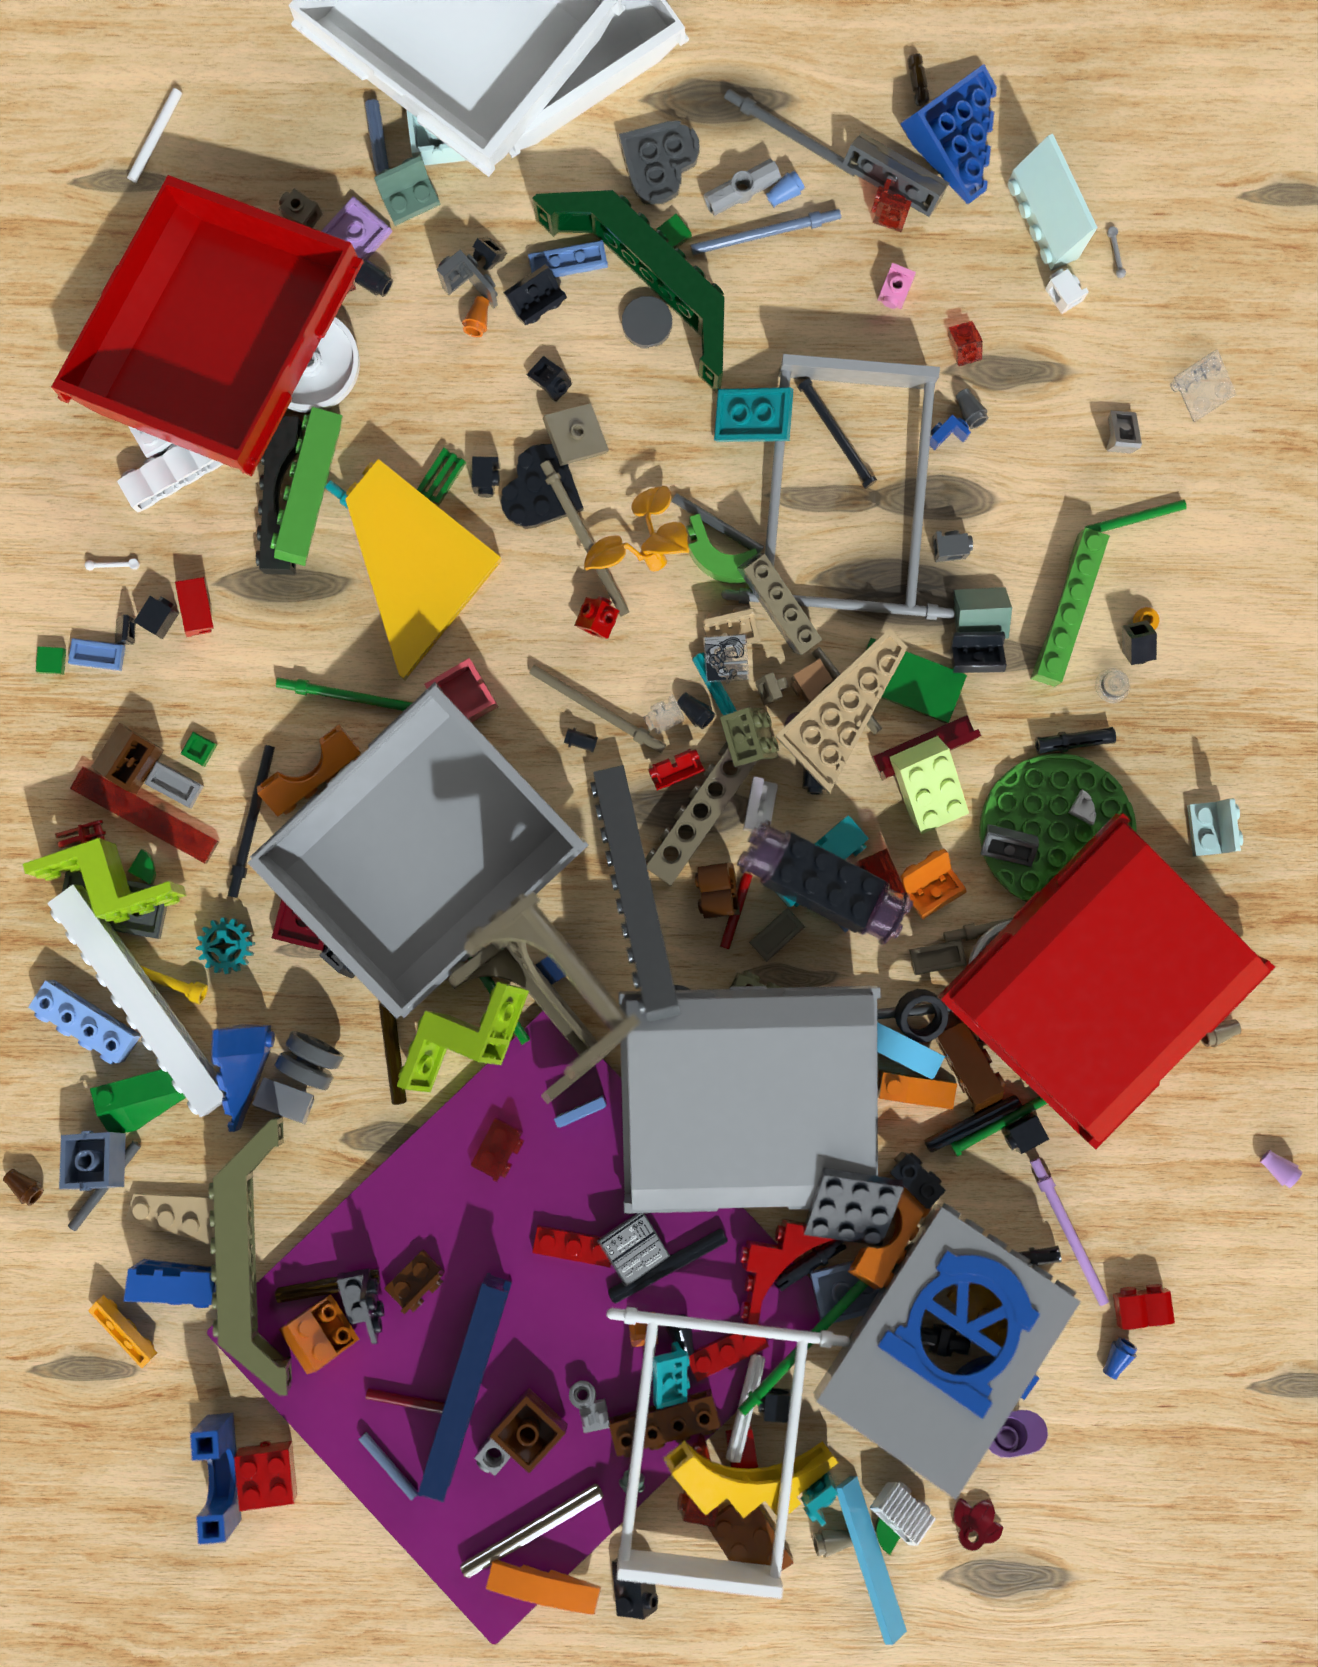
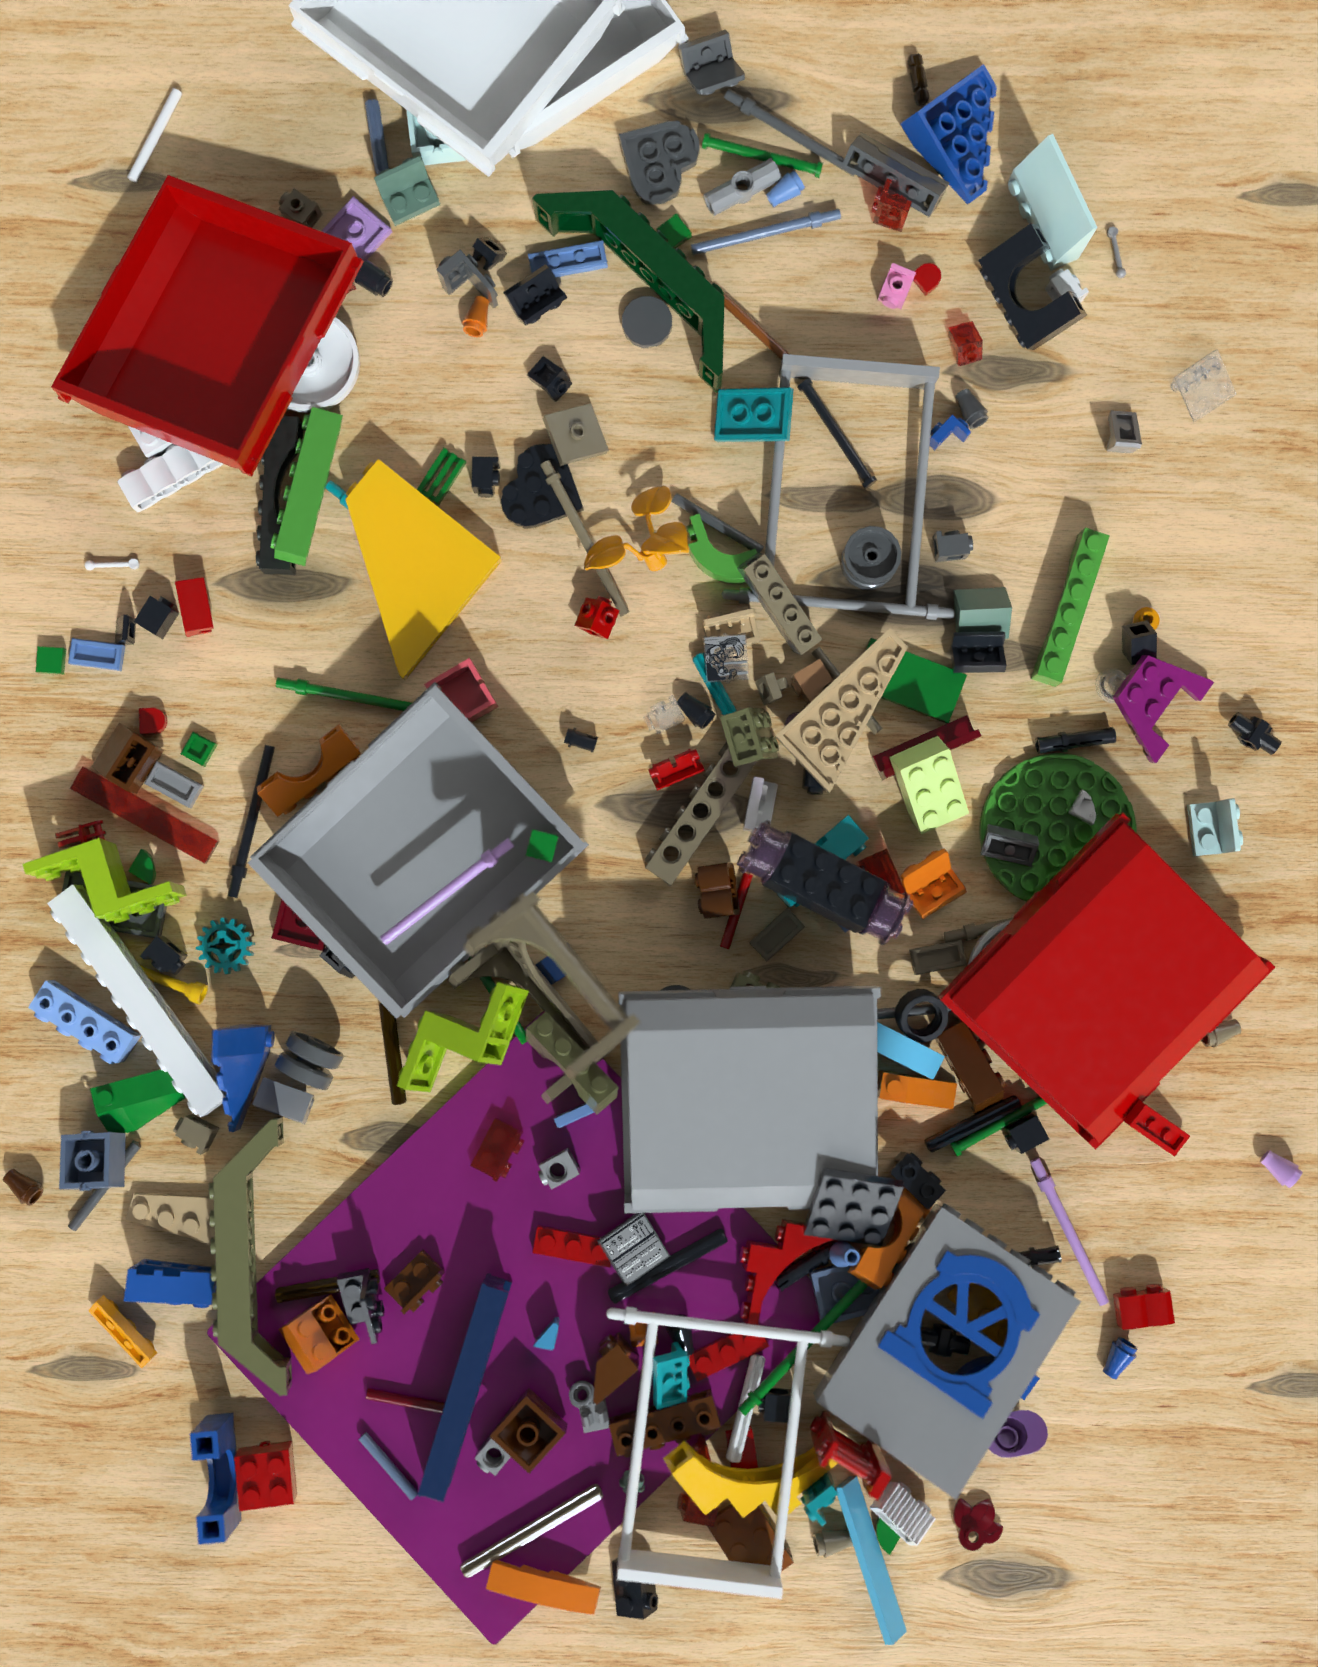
(151, 721): none -> red tile
(165, 955): none -> black brick
(196, 1133): none -> dark tan brick
(488, 859): none -> lavender bar
(542, 845): none -> green tile
(548, 1336): none -> dark azure slope
(555, 1044): none -> olive arch
(567, 1160): none -> light grey brick
(614, 1365): none -> reddish brown slope
(636, 895): dark grey brick -> none
(640, 734): dark tan bar -> none
(710, 63): none -> dark grey bracket
(752, 326): none -> dark orange bar
(762, 155): none -> green bar
(843, 1254): none -> medium blue cone
(863, 1459): none -> red fence
(883, 551): none -> dark grey wheel
(927, 277): none -> red tile
(1002, 269): none -> black arch
(1139, 516): green bar -> none
(1149, 692): none -> magenta wing
(1156, 1128): none -> red plate
(1254, 733): none -> black axle

